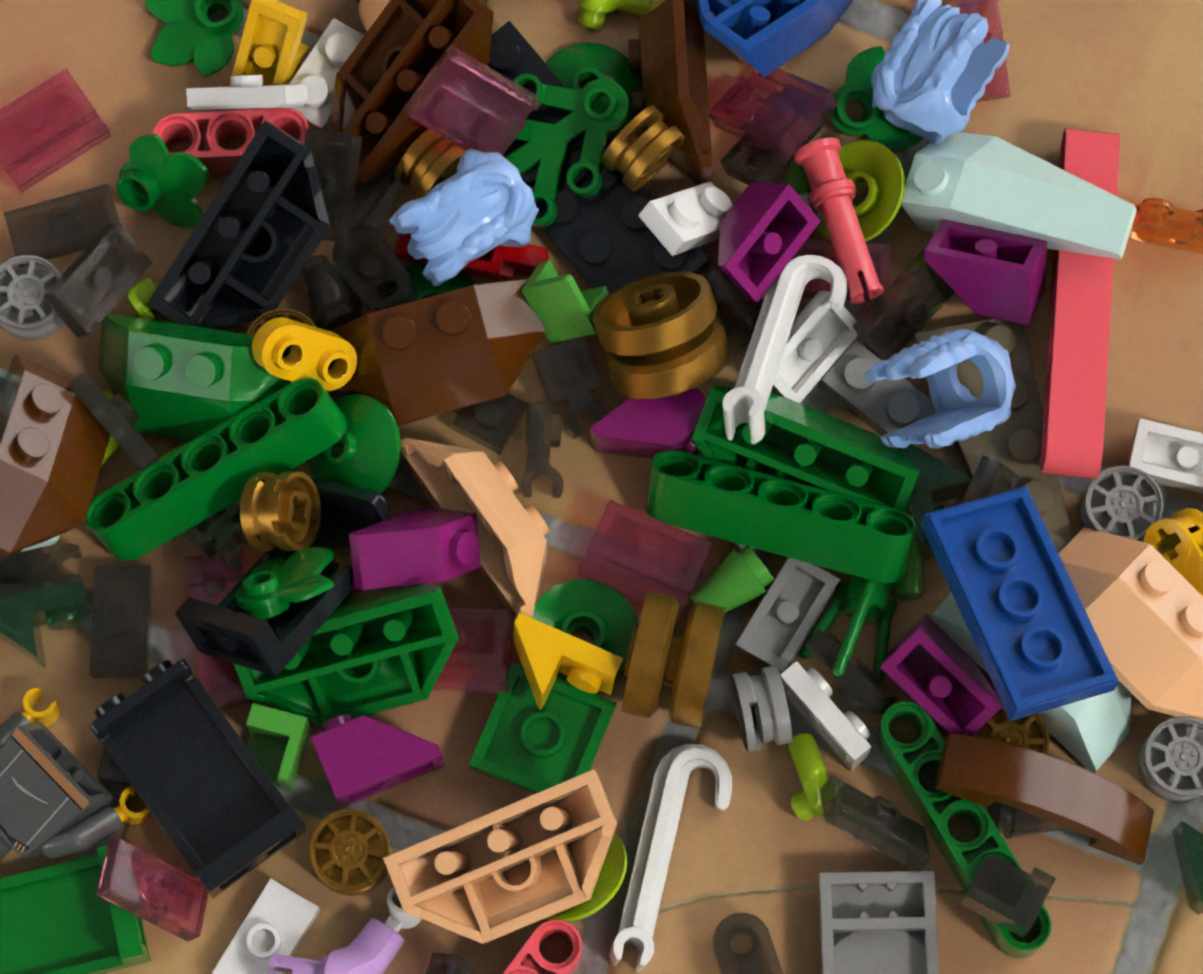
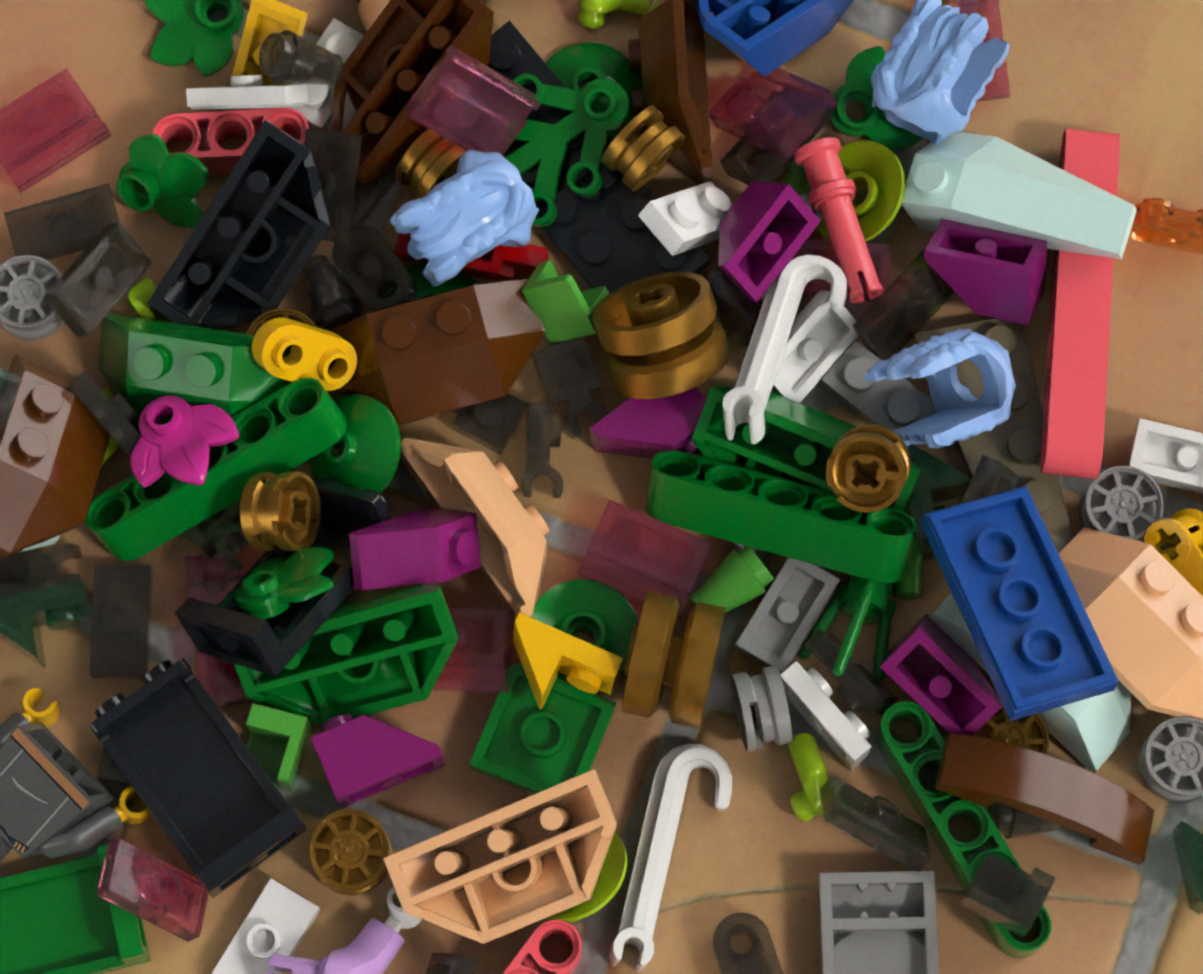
(180, 444): none -> dark pink plate
(296, 60): none -> clear smoke cone
(868, 468): none -> pearl gold wheel

